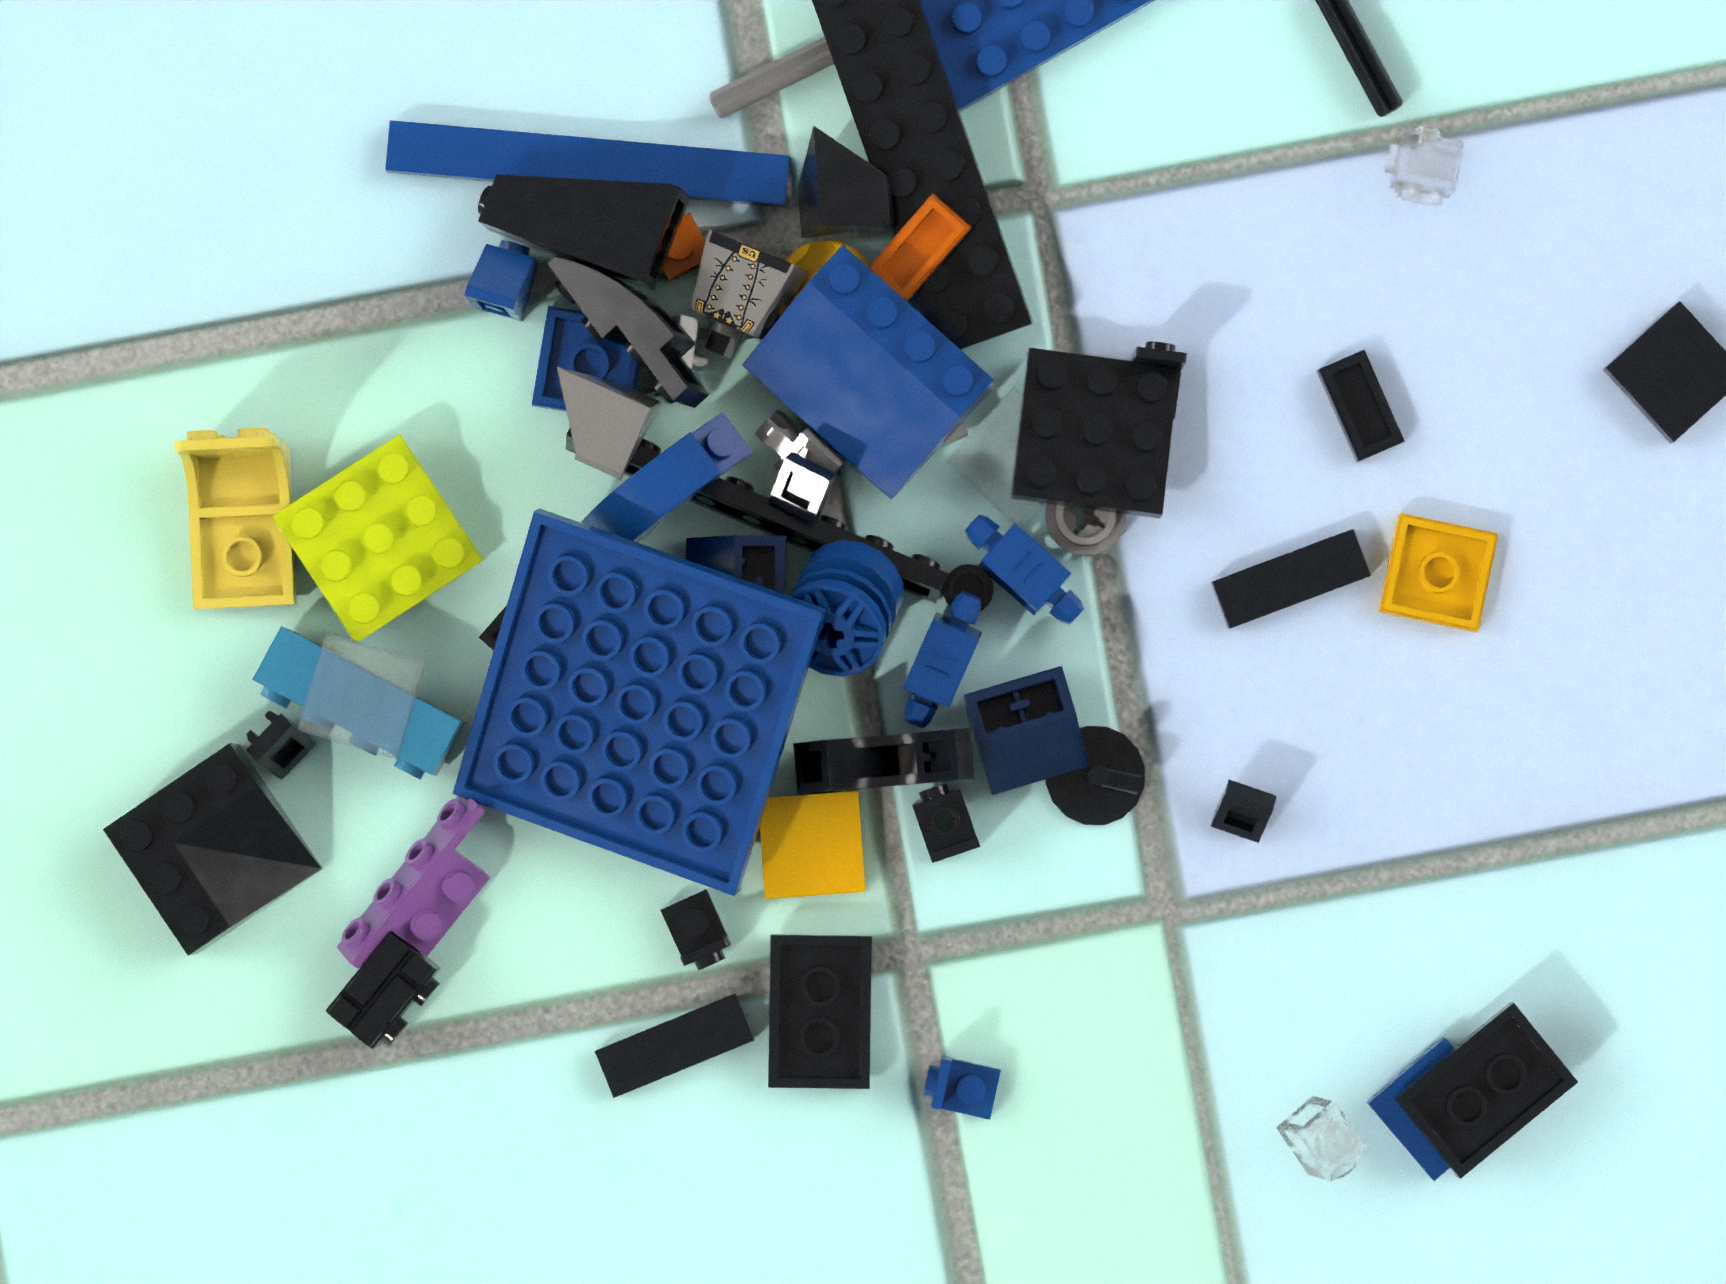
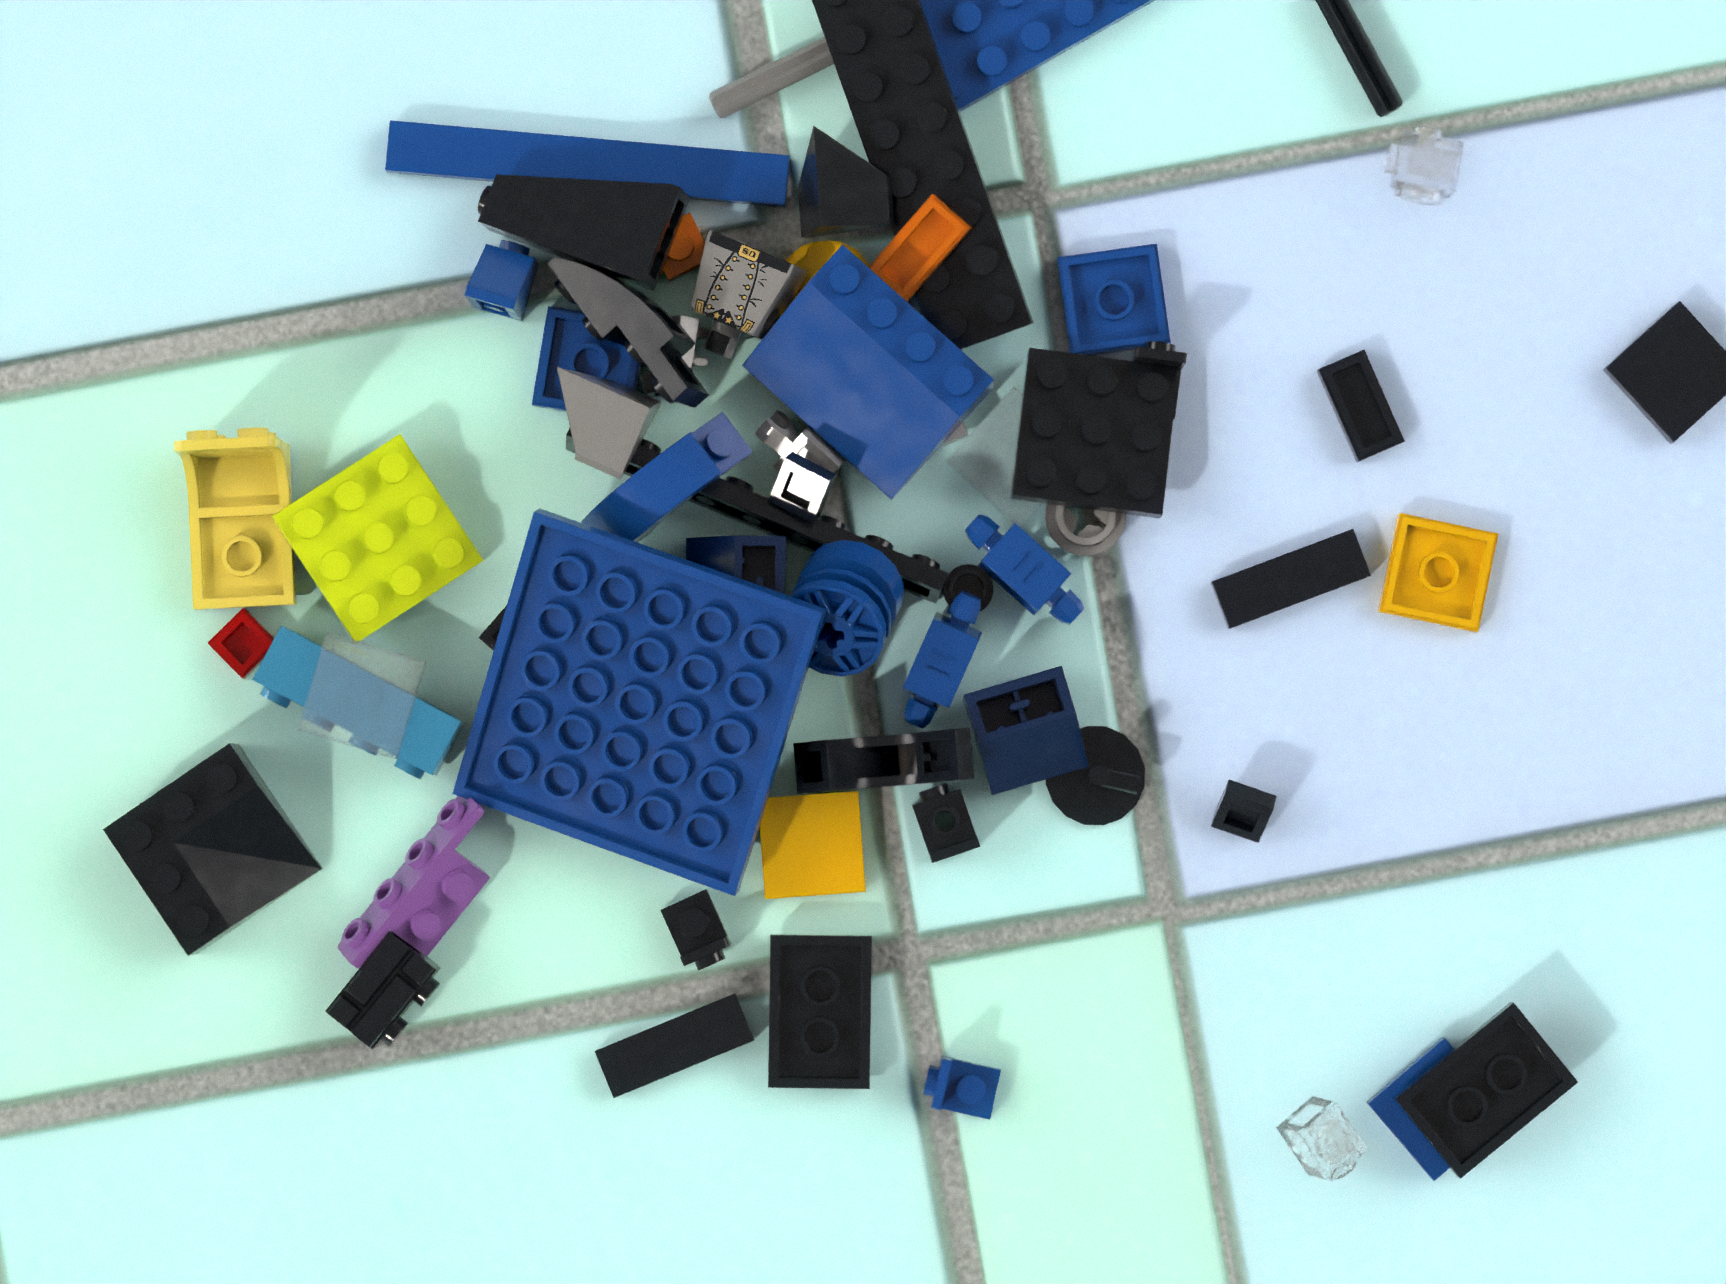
(242, 643): none -> red tile
(279, 745): black tile -> none
(1113, 300): none -> blue tile

